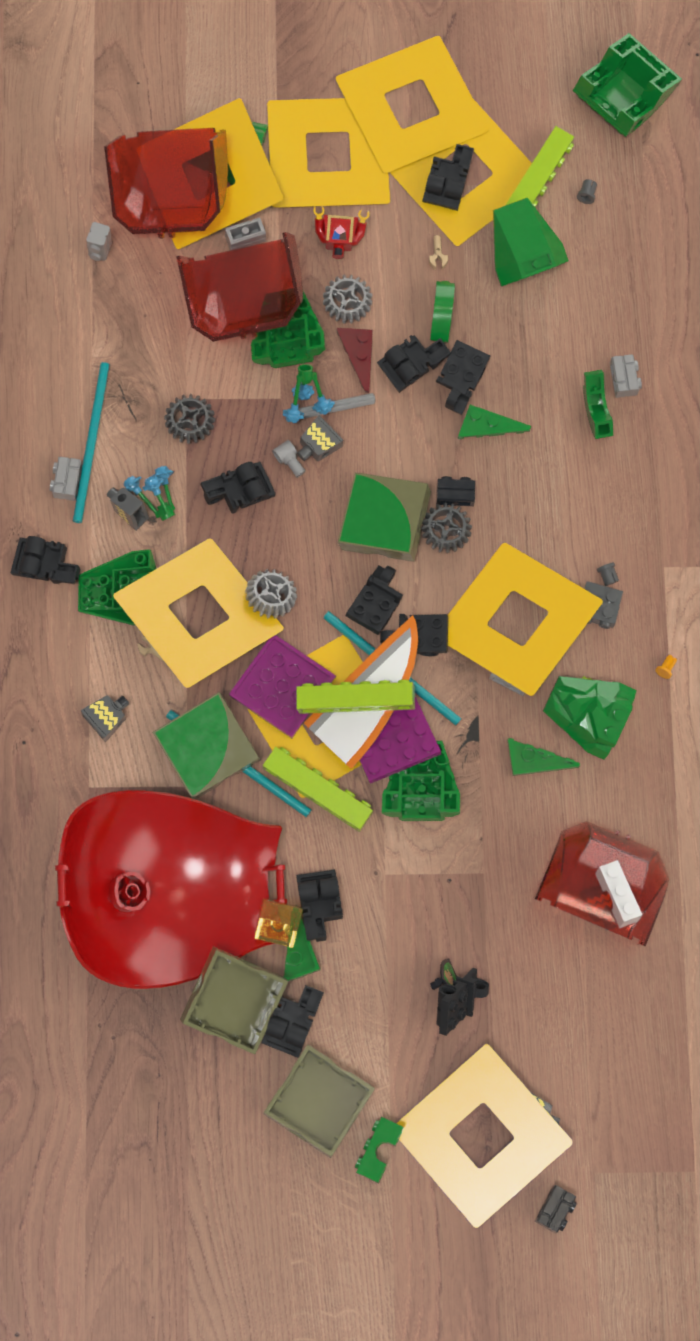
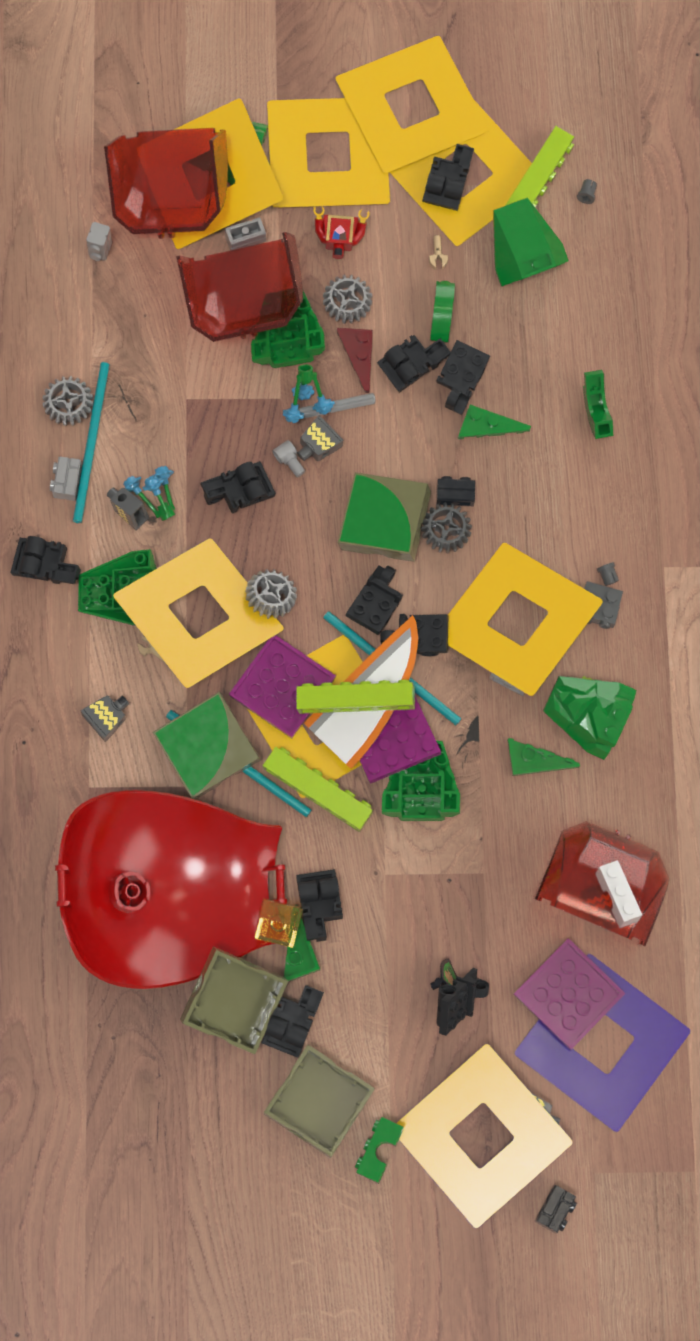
(60, 401): none -> light grey gear
(201, 409): dark grey gear -> none
(569, 994): none -> magenta plate
(615, 1094): none -> piece
(625, 376): light grey brick -> none
(627, 85): green slope -> none
(665, 669): light orange piece -> none

